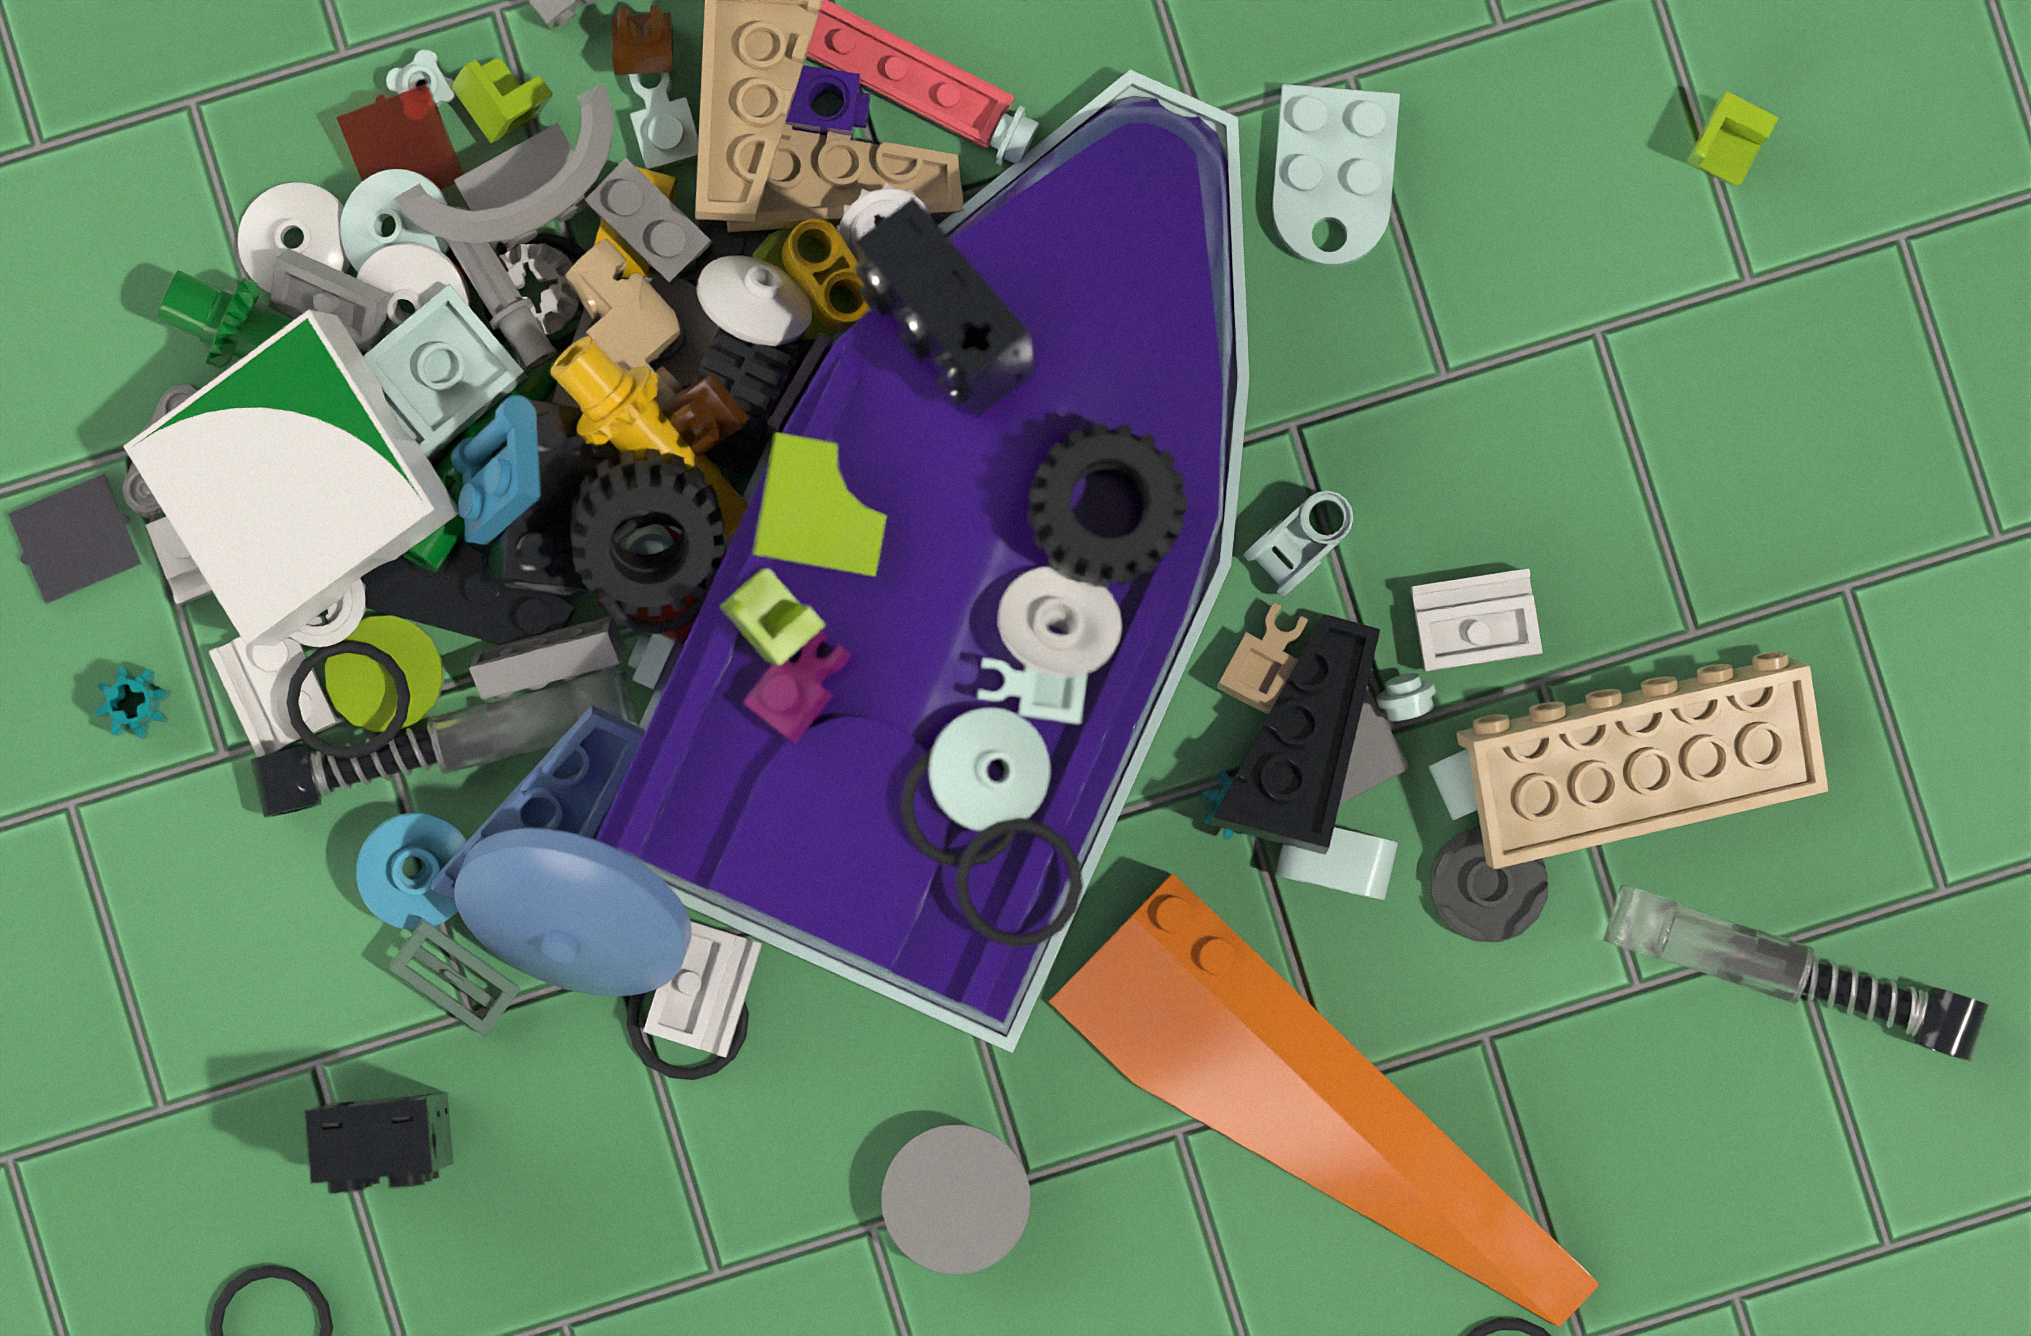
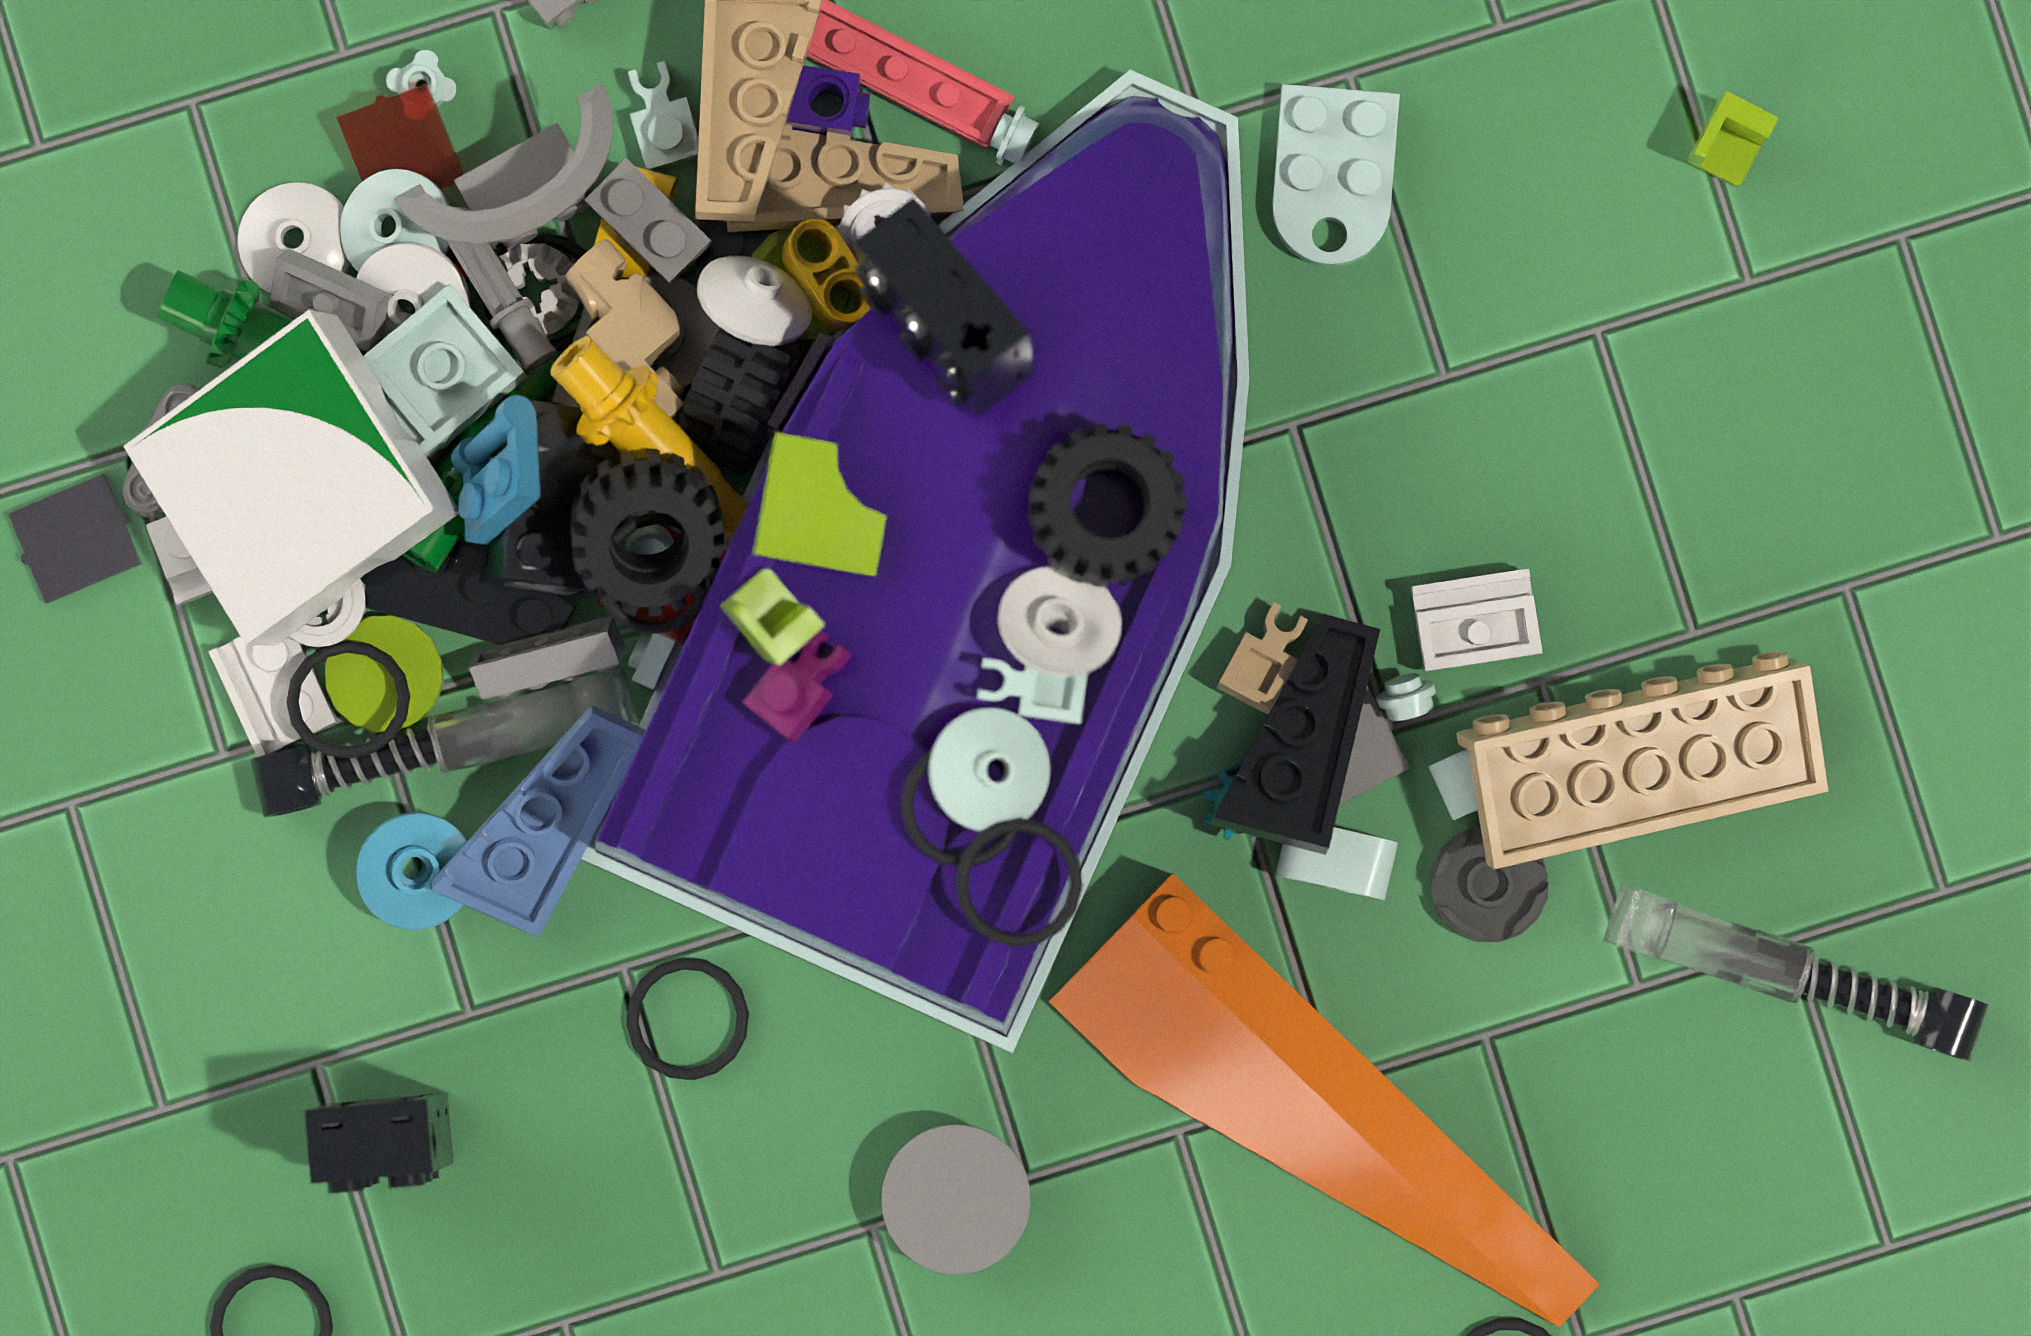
(119, 693): teal gear -> none
(413, 947): sand green tile -> none
(497, 98): lime panel -> none
(573, 912): medium blue dish -> none
(642, 42): reddish brown tile -> none
(704, 414): reddish brown tile -> none
(707, 993): white plate -> none
(1299, 542): light aqua piece -> none

